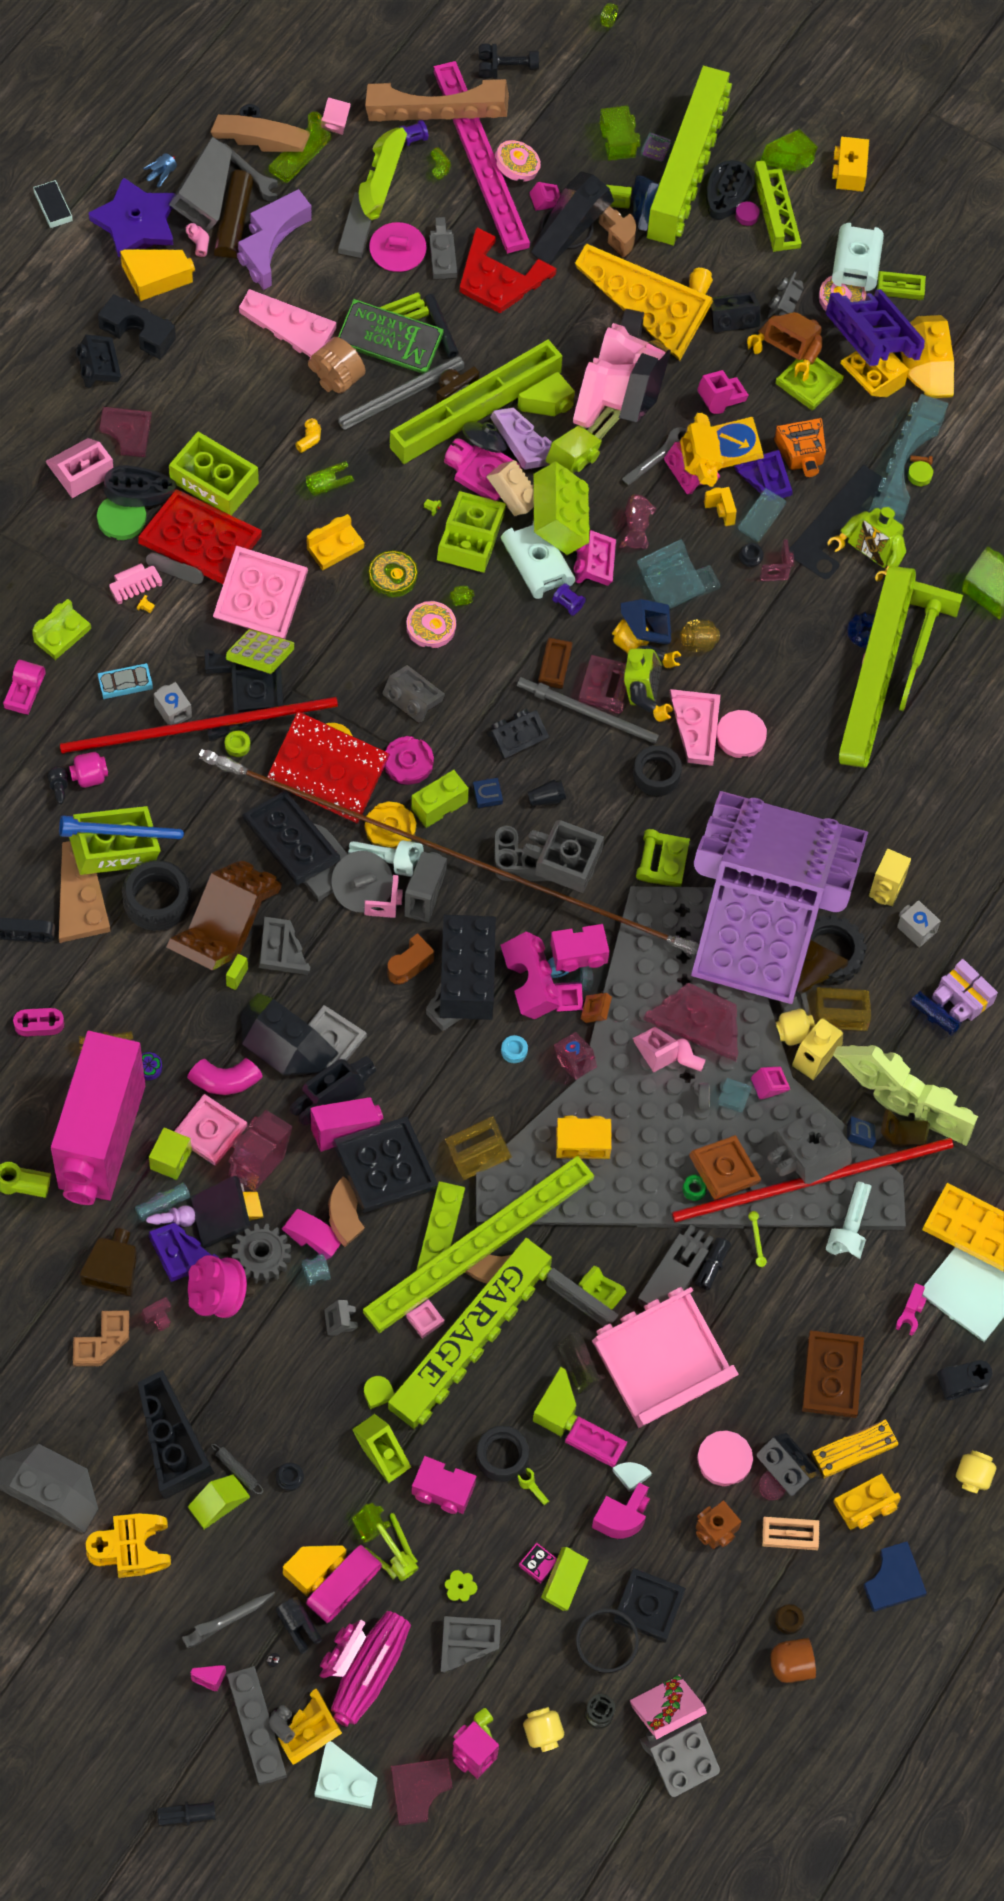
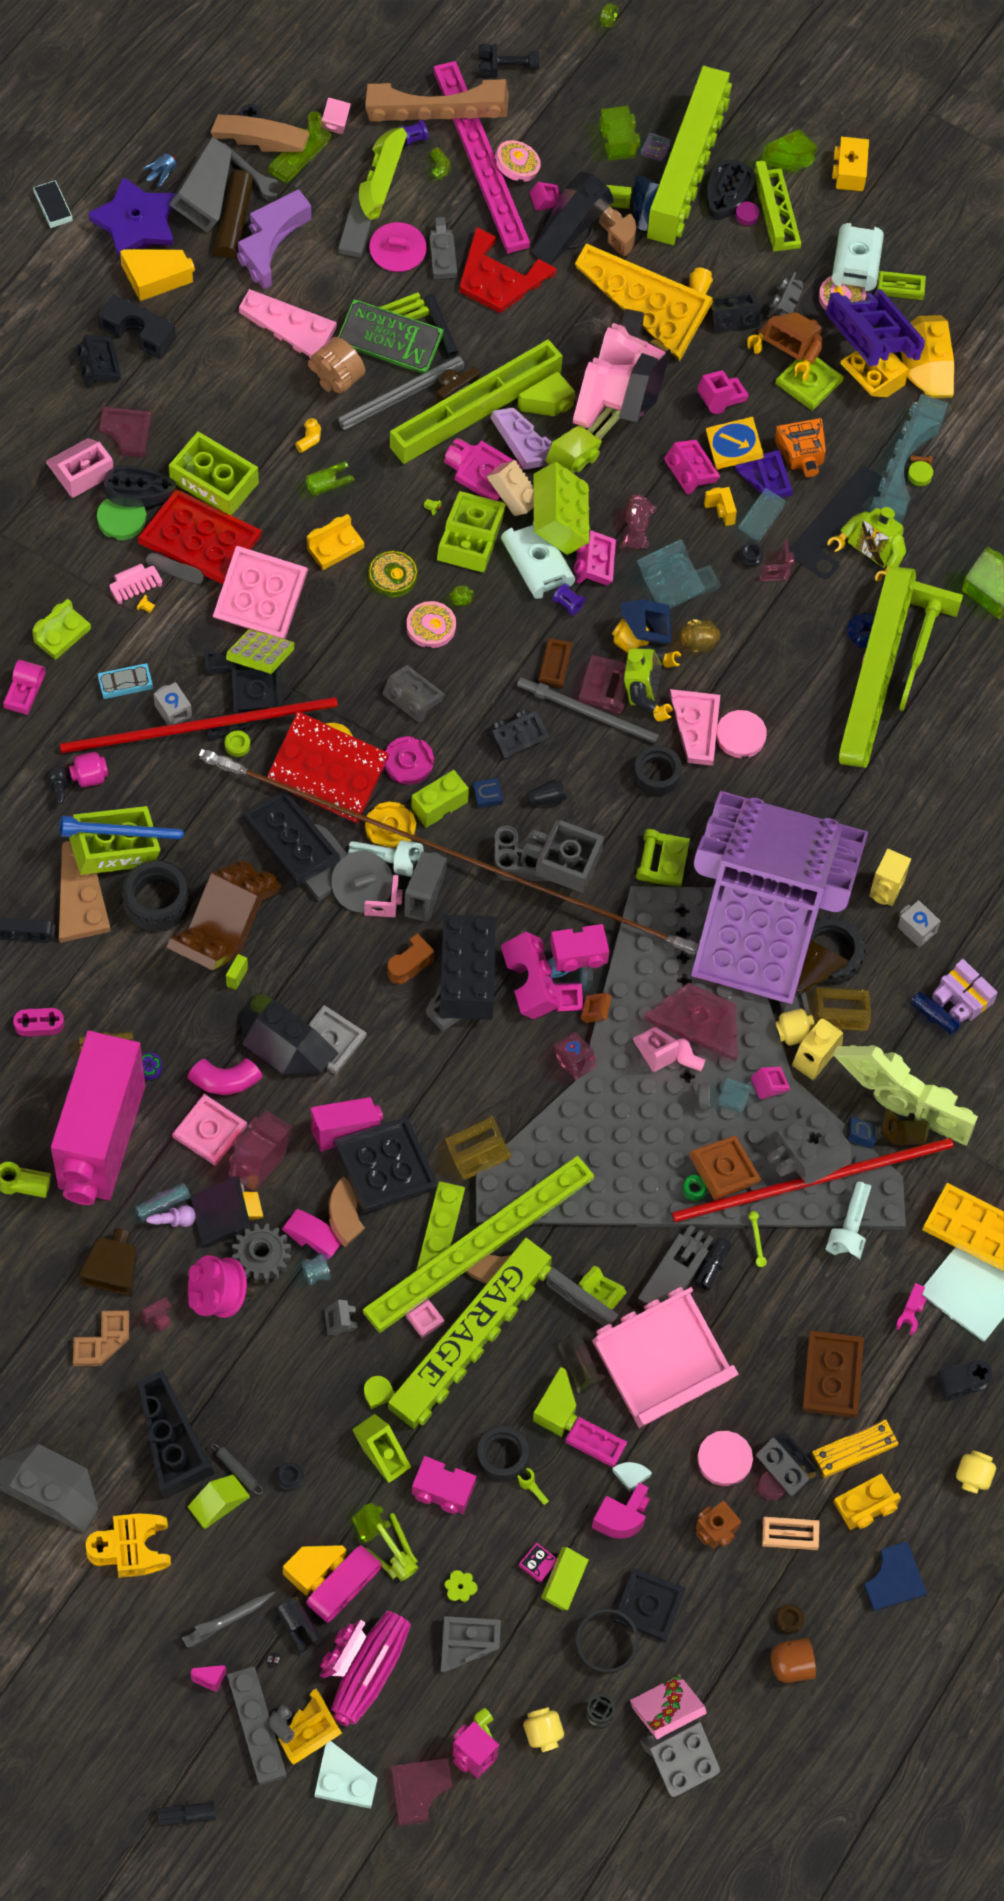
(170, 1153): lime piece -> none
(176, 1250): dark purple wing -> none
(199, 237): bright pink arm -> none
(281, 948): dark grey wing -> none
(333, 1085): black hinge -> none
(485, 436): black dish -> none
(514, 1049): medium azure tile -> none
(583, 1137): yellow brick -> none
(656, 457): dark grey piece -> none
(702, 450): yellow hinge -> none

